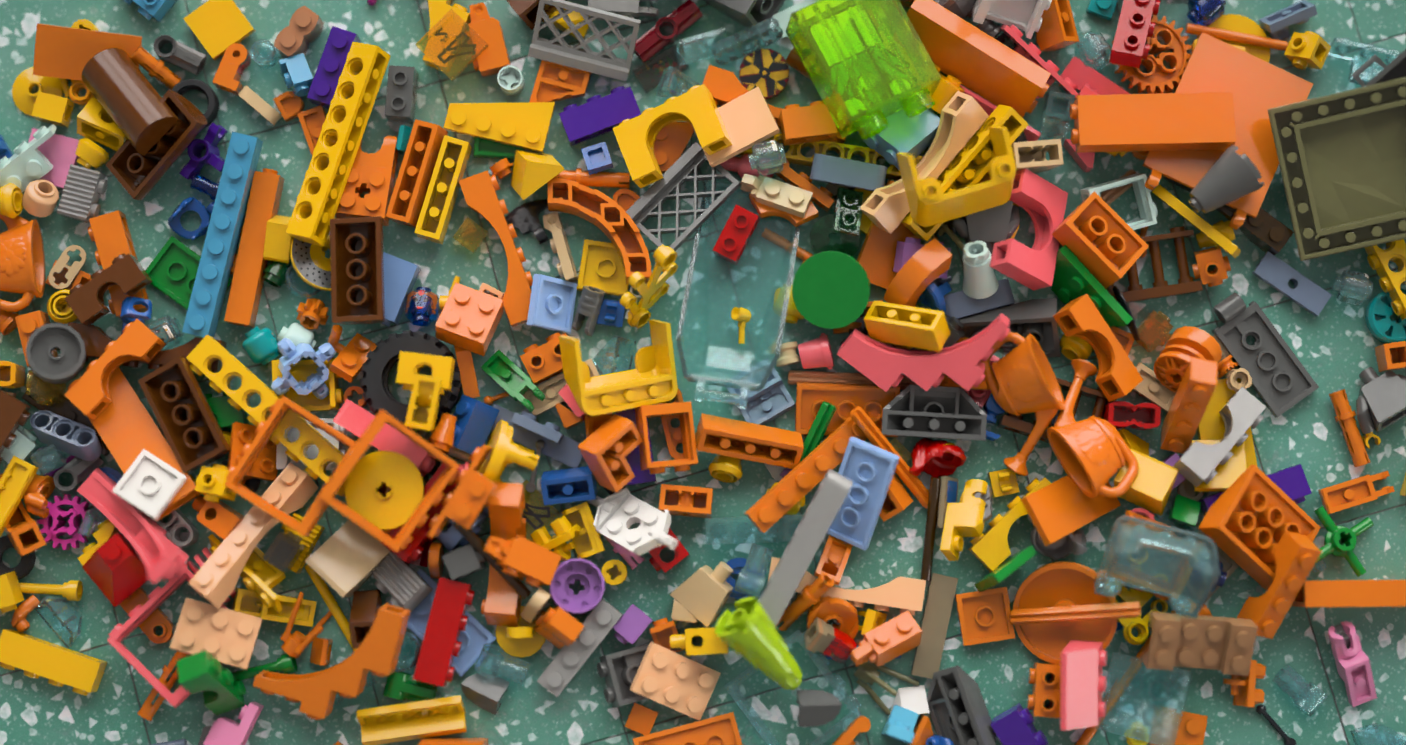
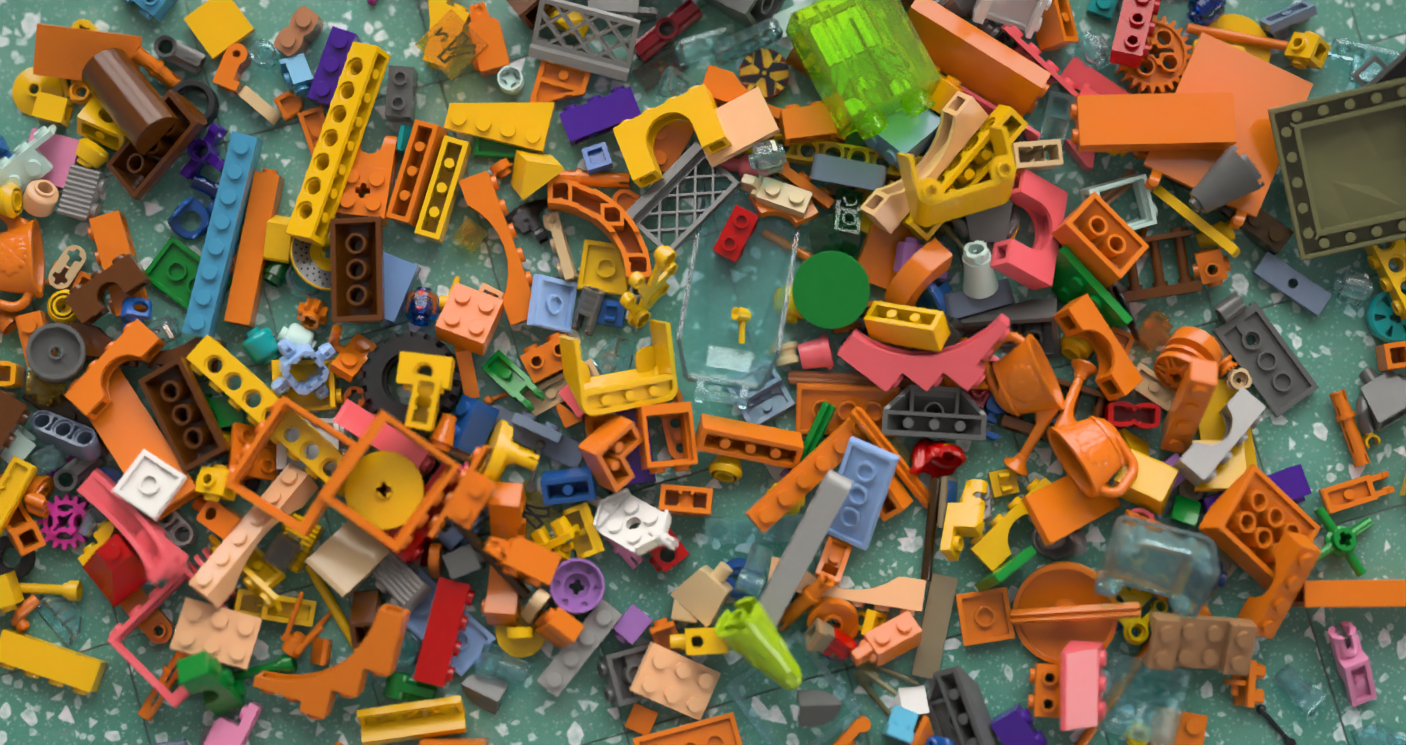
(617, 573): yellow wheel -> none

